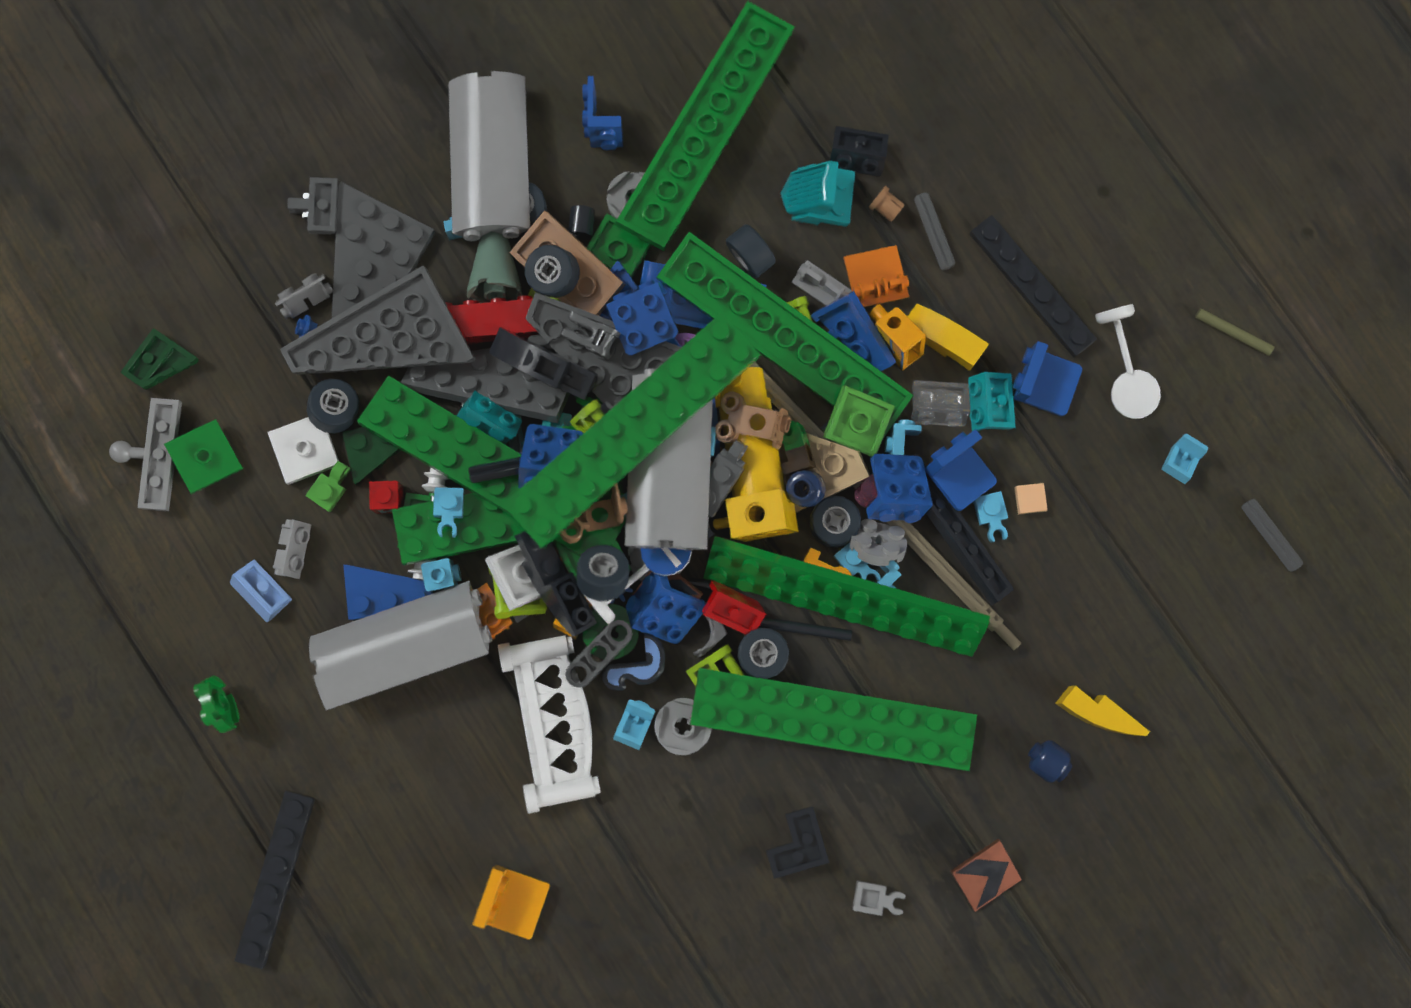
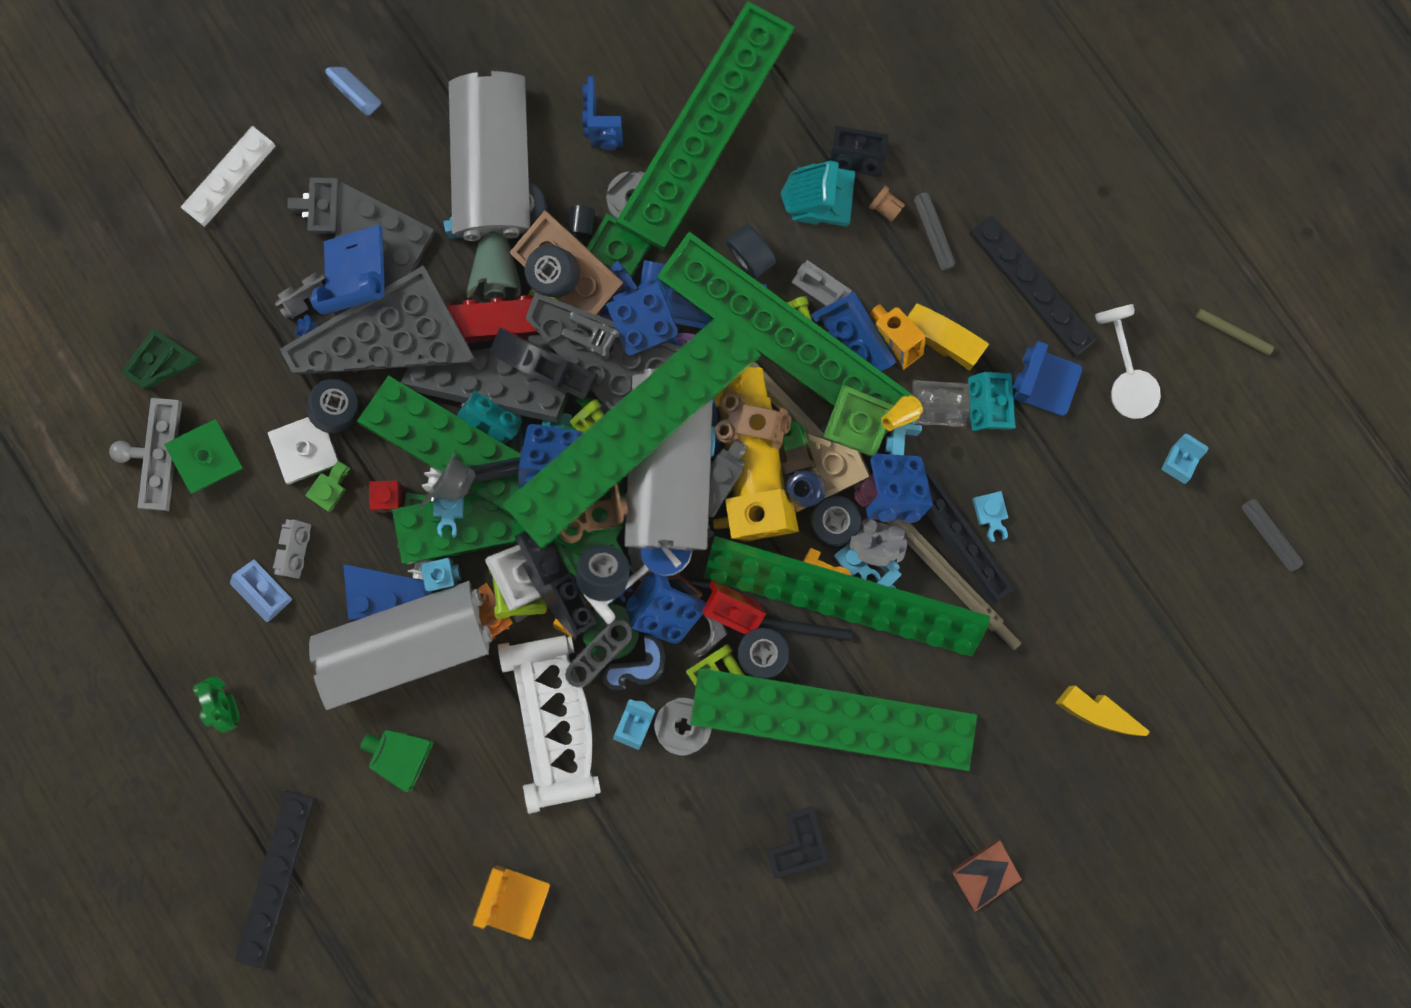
(228, 176): none -> white plate
(351, 271): none -> blue door
(353, 89): none -> light blue slope
(366, 452): dark green wing -> none
(397, 756): none -> green torso
(452, 483): none -> dark grey piece
(872, 898): light grey plate -> none
(877, 276): orange hinge -> none
(903, 412): none -> yellow cone
(960, 471): blue bracket -> none
(1030, 498): light nougat tile -> none
(1049, 761): dark blue head -> none

